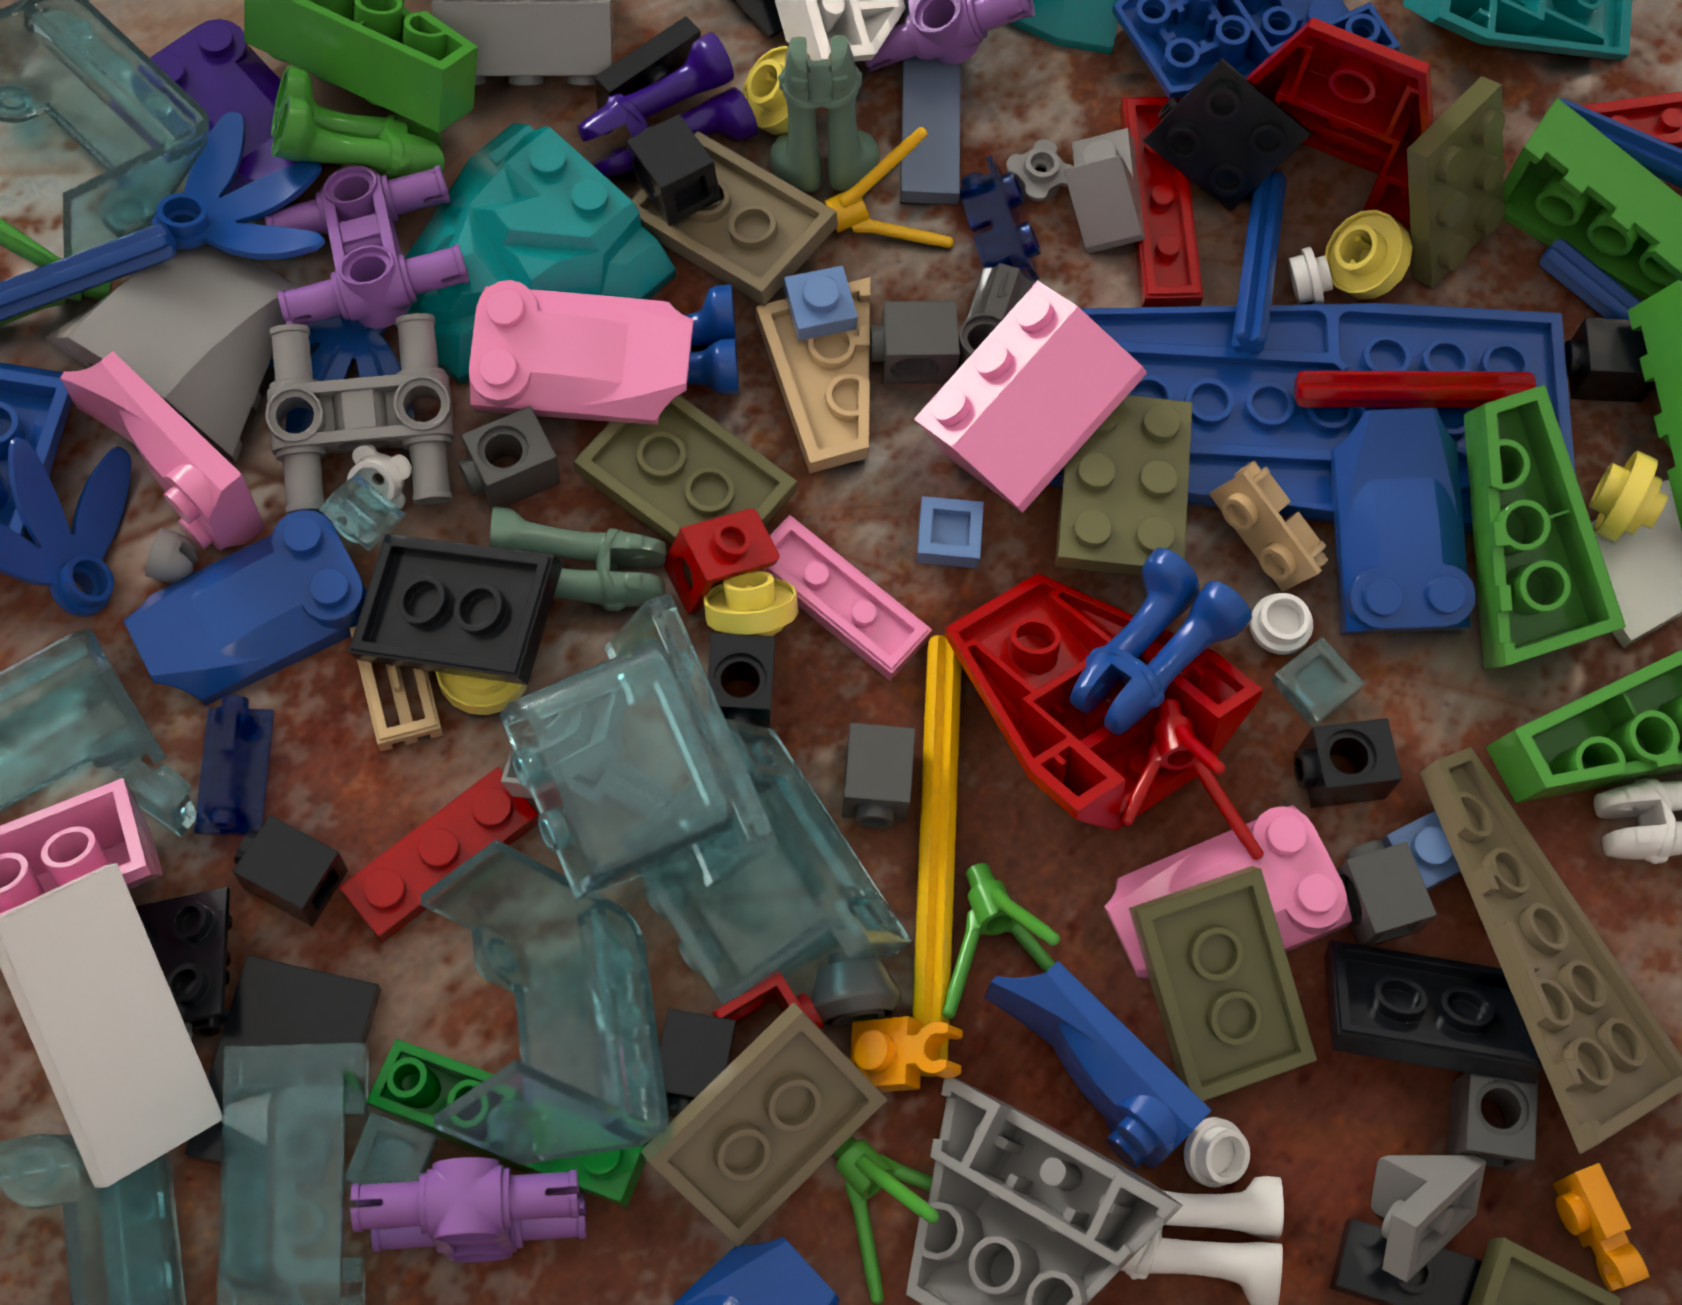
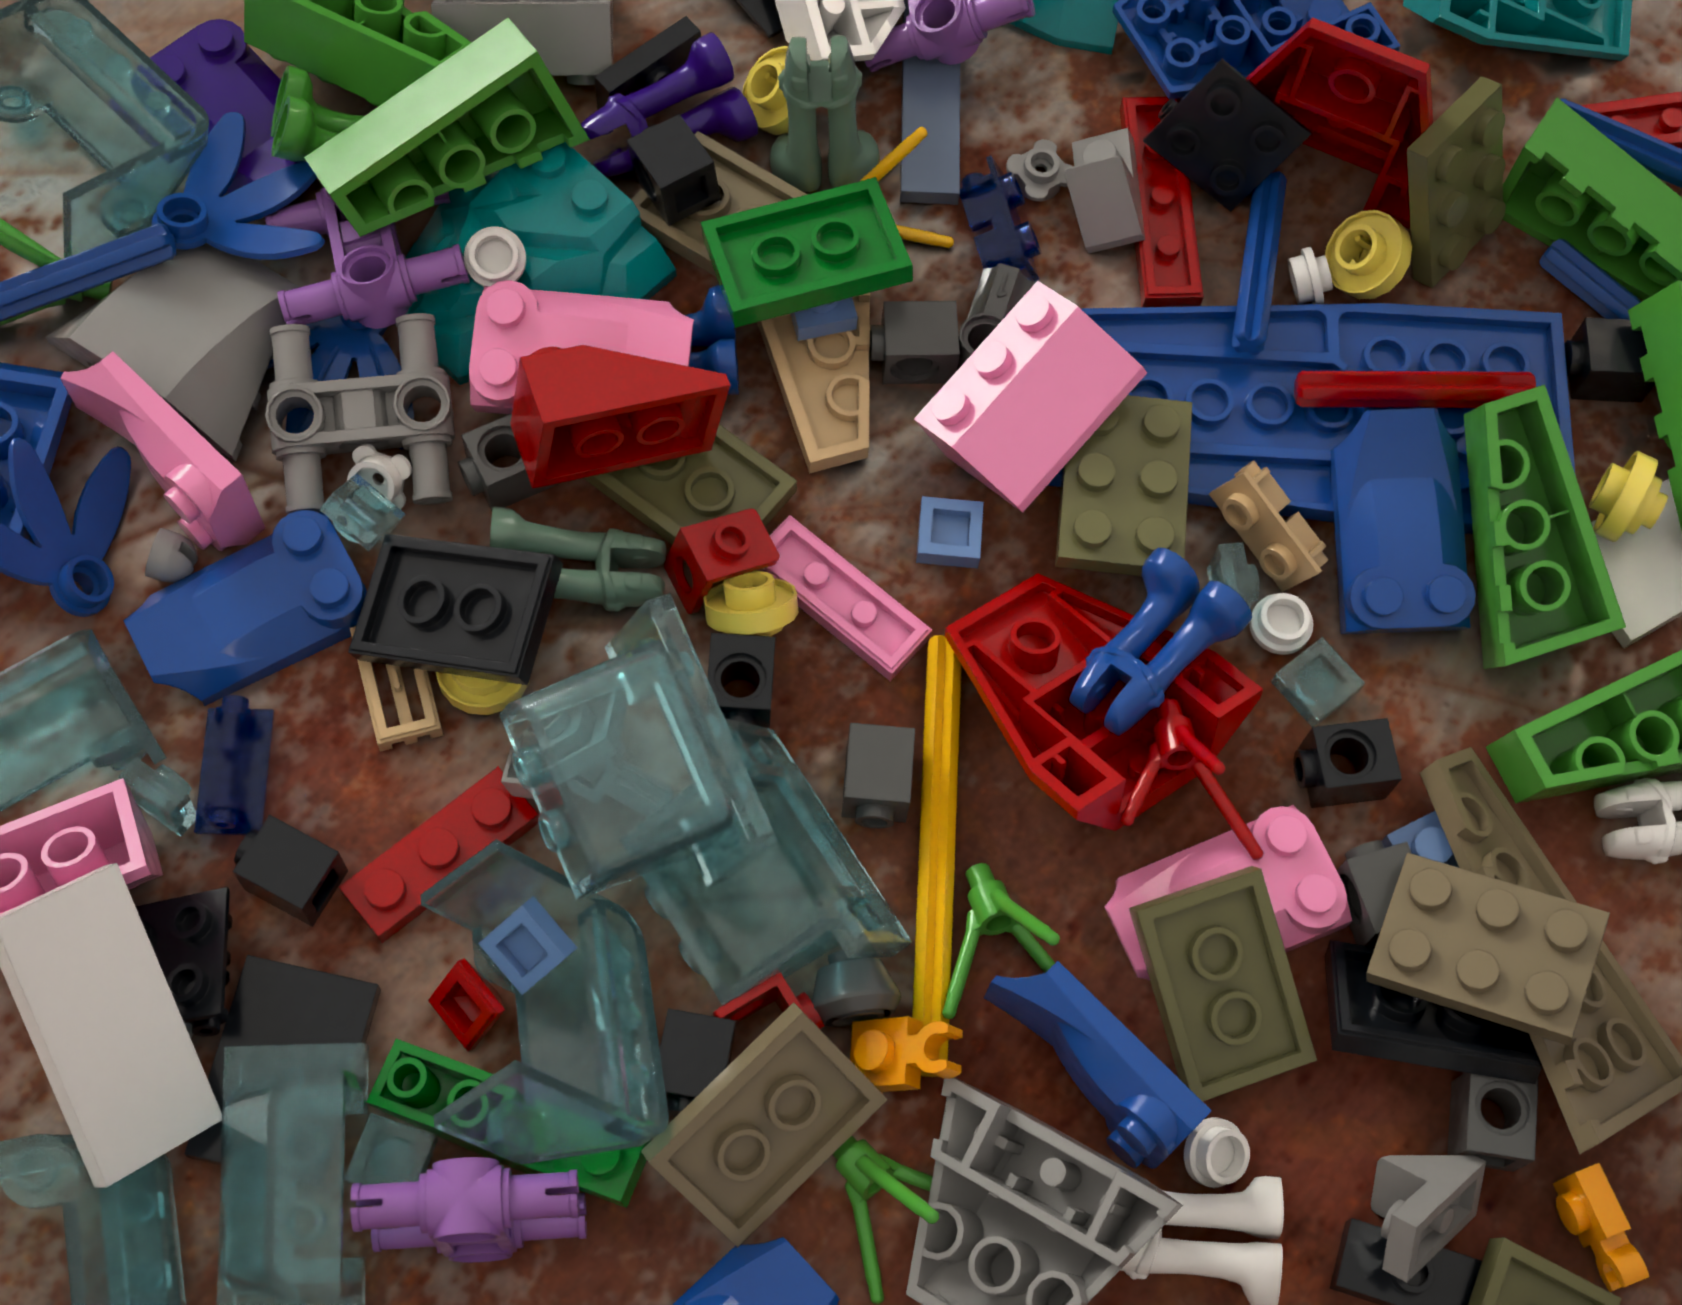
(447, 131): none -> bright green wedge
(467, 1004): none -> red slope
(494, 256): none -> white plate
(527, 945): none -> medium blue plate
(610, 411): none -> red slope
(806, 252): none -> green plate
(1231, 568): none -> clear light blue plate
(1488, 948): none -> dark tan plate

